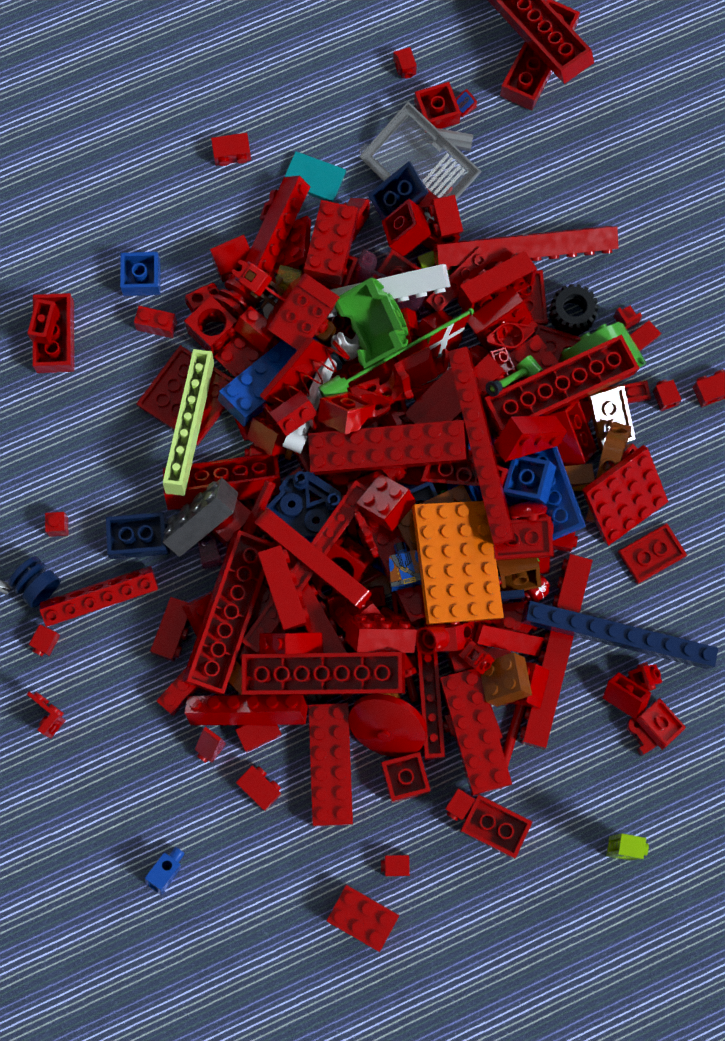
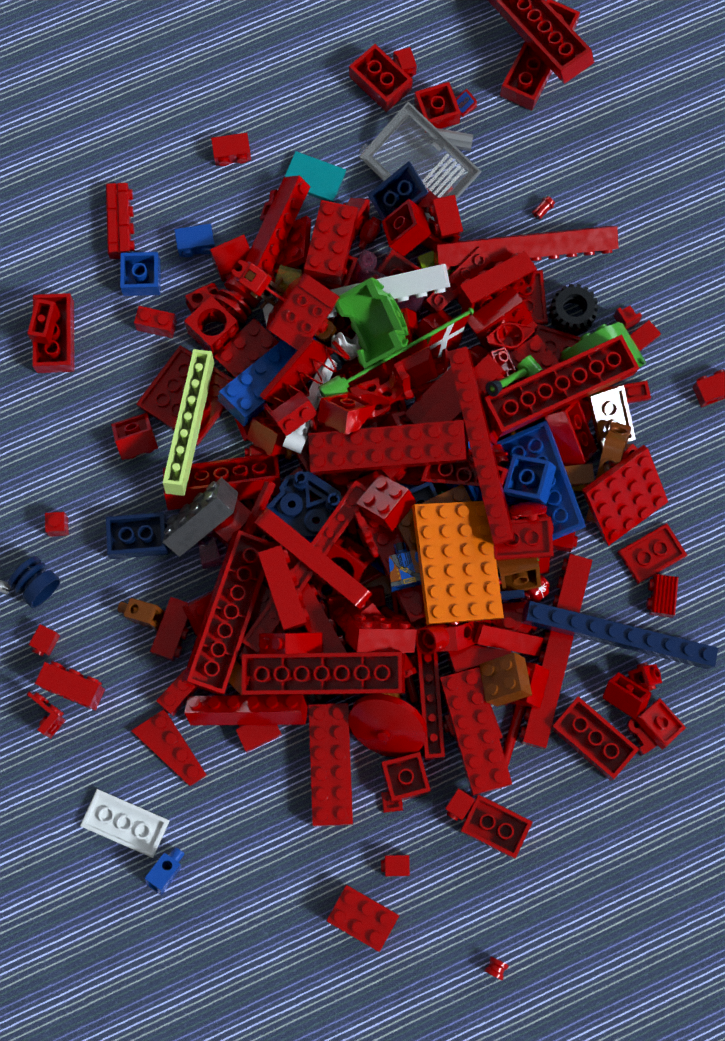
(70, 685): none -> red brick
(98, 596): red brick -> none
(119, 219): none -> red brick
(125, 823): none -> white tile
(134, 436): none -> red slope
(142, 613): none -> dark orange torso
(168, 744): none -> red wing
(194, 240): none -> blue brick
(209, 745): red slope -> none
(253, 328): red brick -> none
(259, 788): red brick -> none
(369, 232): none -> red plant
(380, 77): none -> red brick
(387, 806): none -> red tile
(476, 657): red window -> none
(496, 968): none -> red wheel
(529, 435): red wedge -> none
(546, 204): none -> red pin
(594, 738): none -> red brick
(627, 847): lime brick -> none
(663, 595): none -> red brick
(666, 394): red brick -> none

